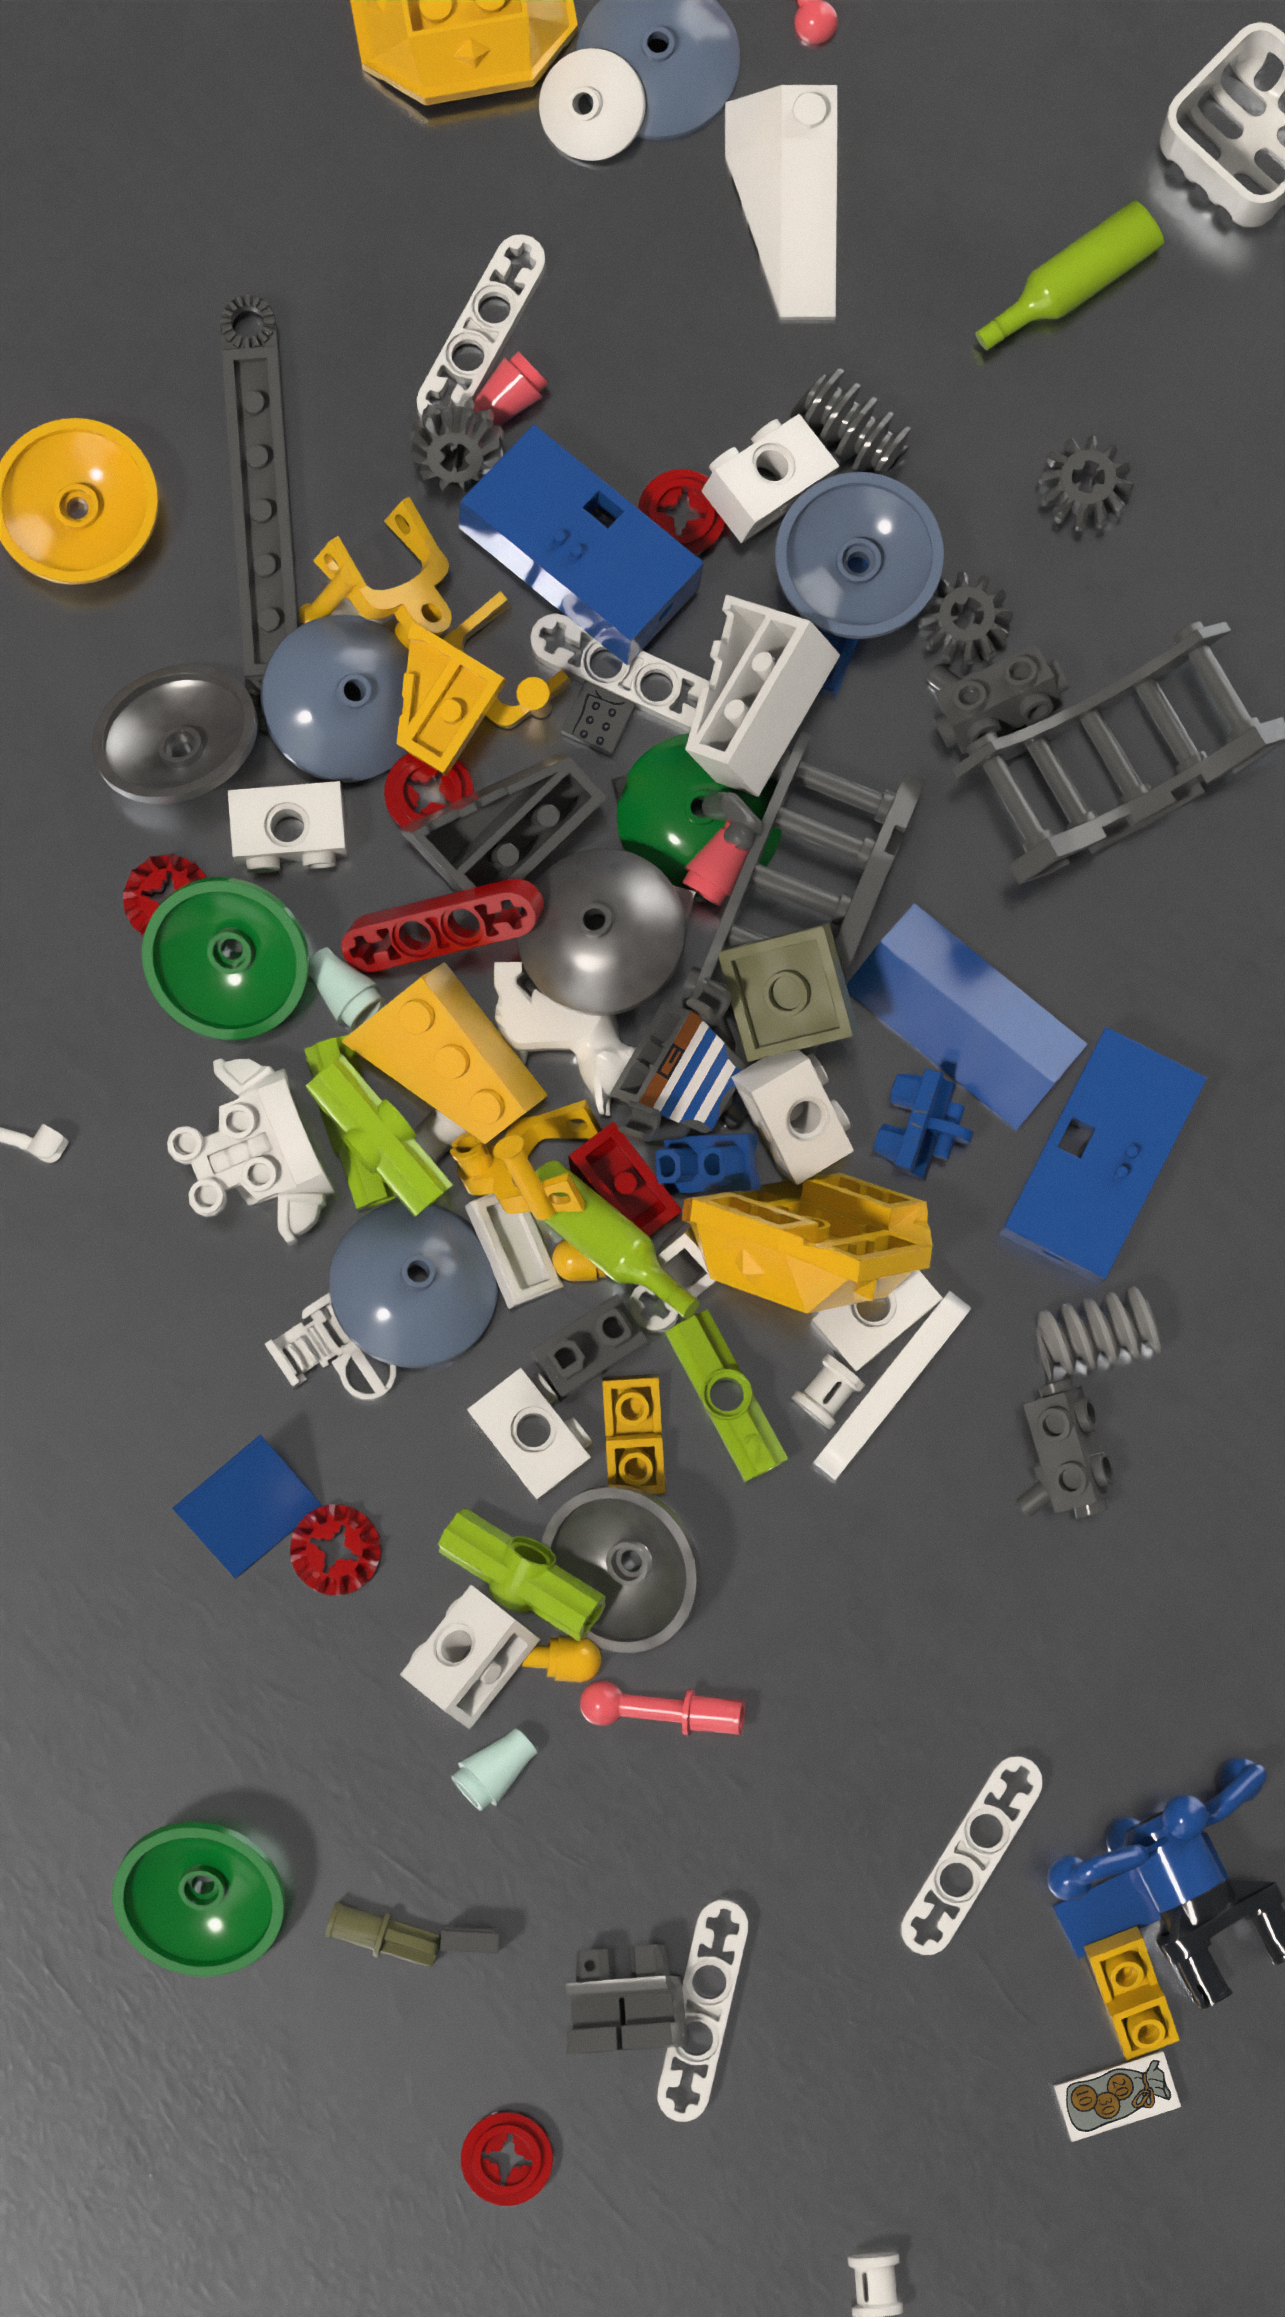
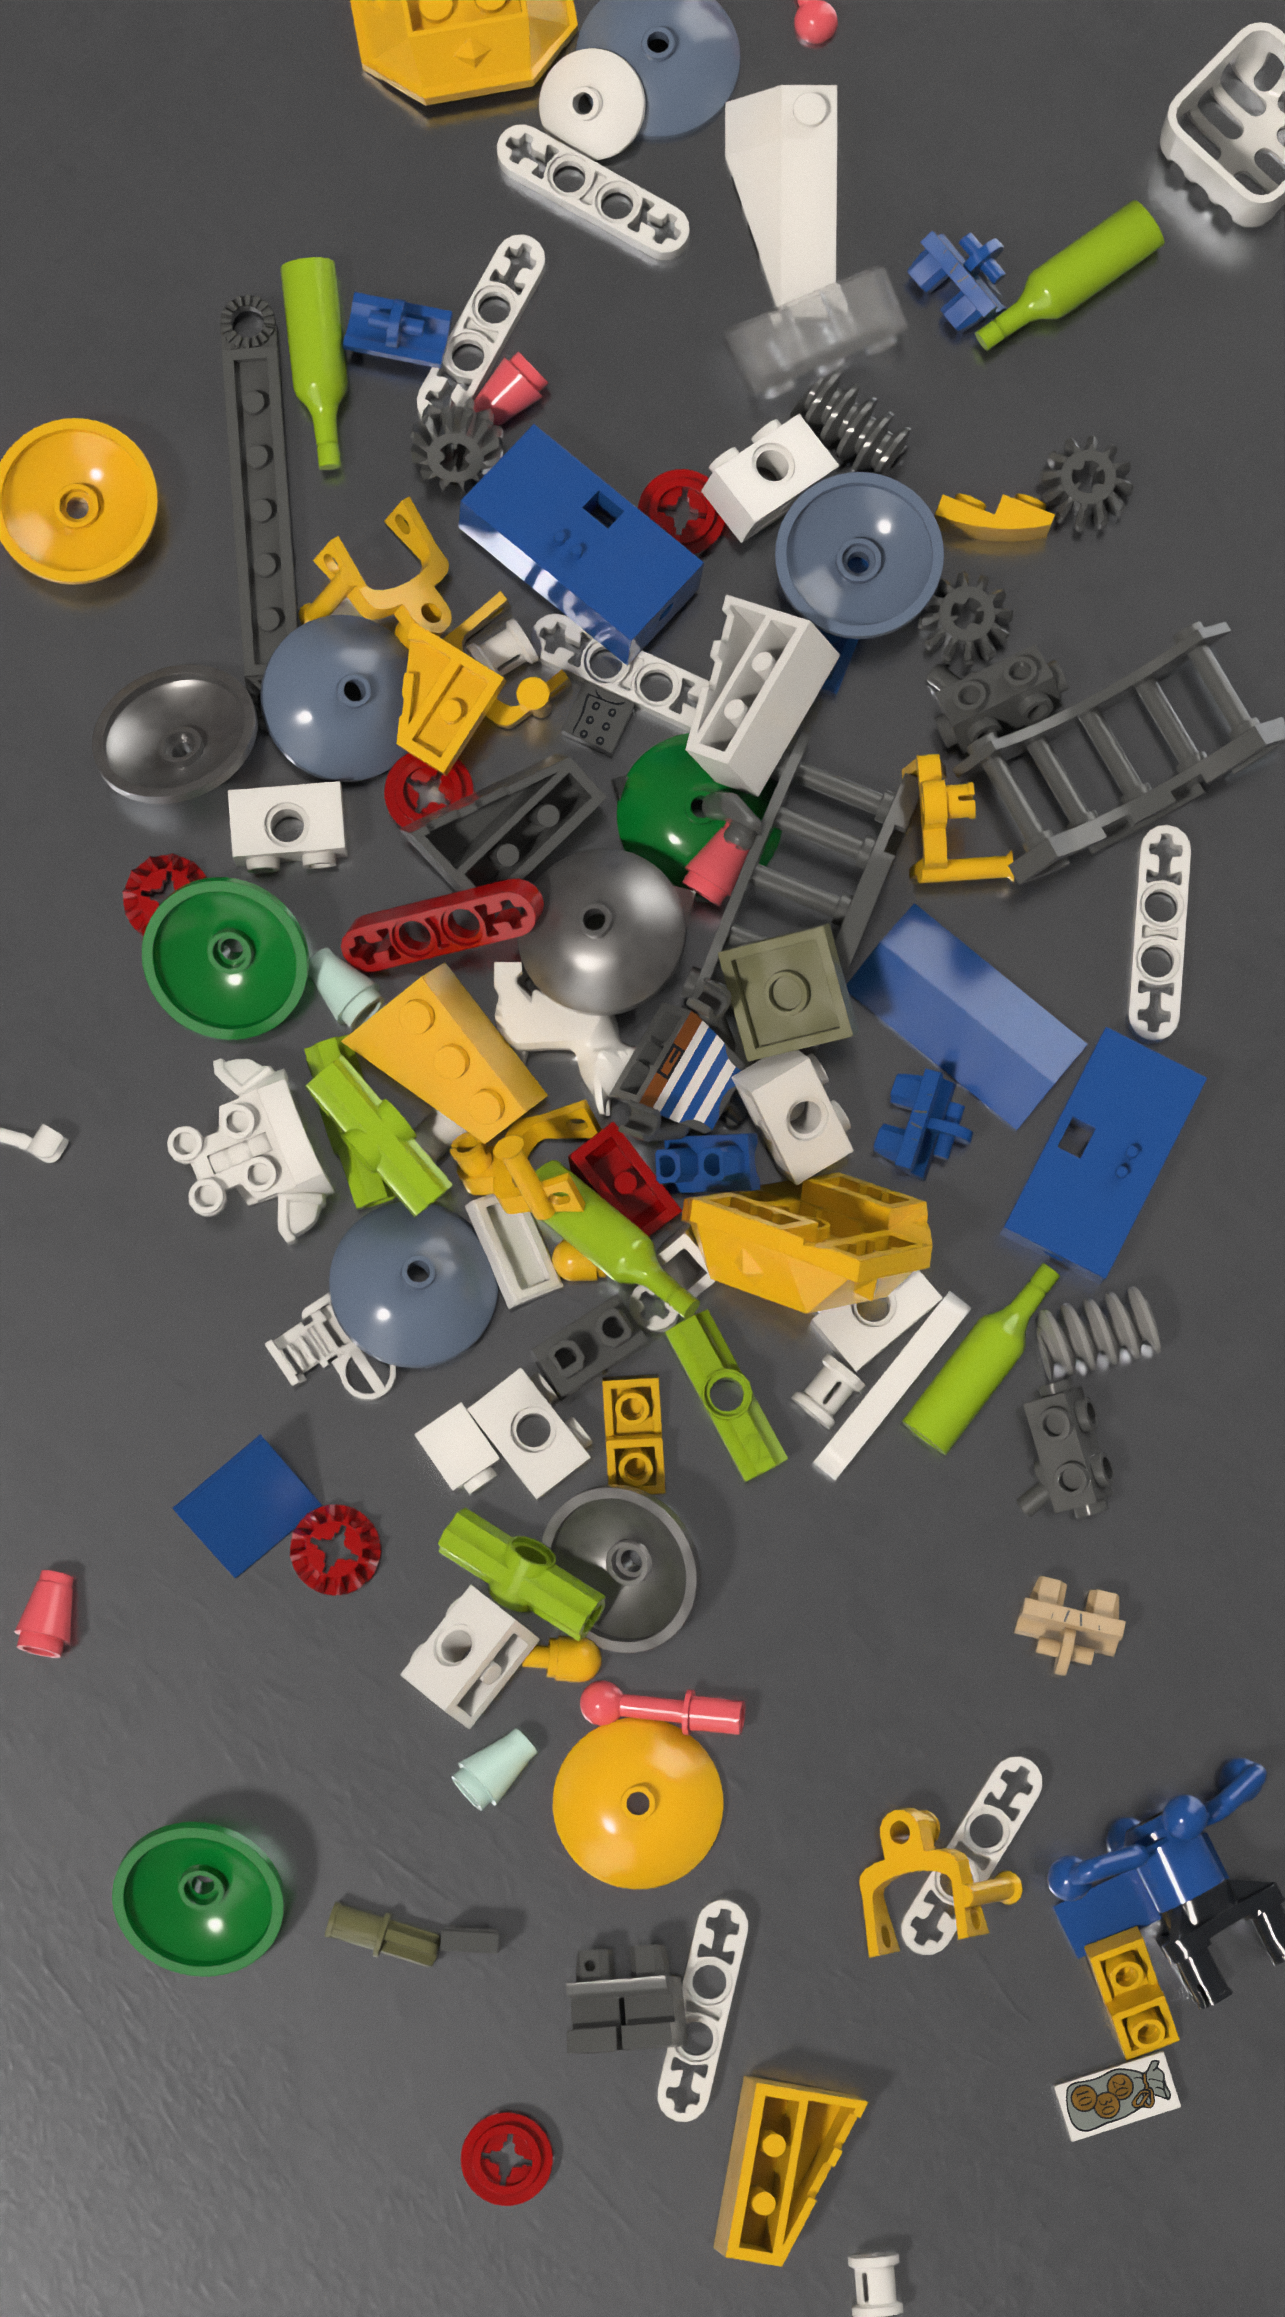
(47, 1616): none -> coral cone
(316, 347): none -> lime piece
(398, 330): none -> blue hips
(459, 1450): none -> white brick
(504, 650): none -> white bush
(594, 1793): none -> yellow dish
(597, 185): none -> white beam
(777, 2163): none -> yellow wedge
(816, 332): none -> clear brick
(909, 1847): none -> yellow piece
(938, 805): none -> yellow piece
(944, 261): none -> blue hips
(977, 1367): none -> lime piece
(1015, 518): none -> yellow slope
(1067, 1631): none -> tan hips
(1165, 935): none -> white beam

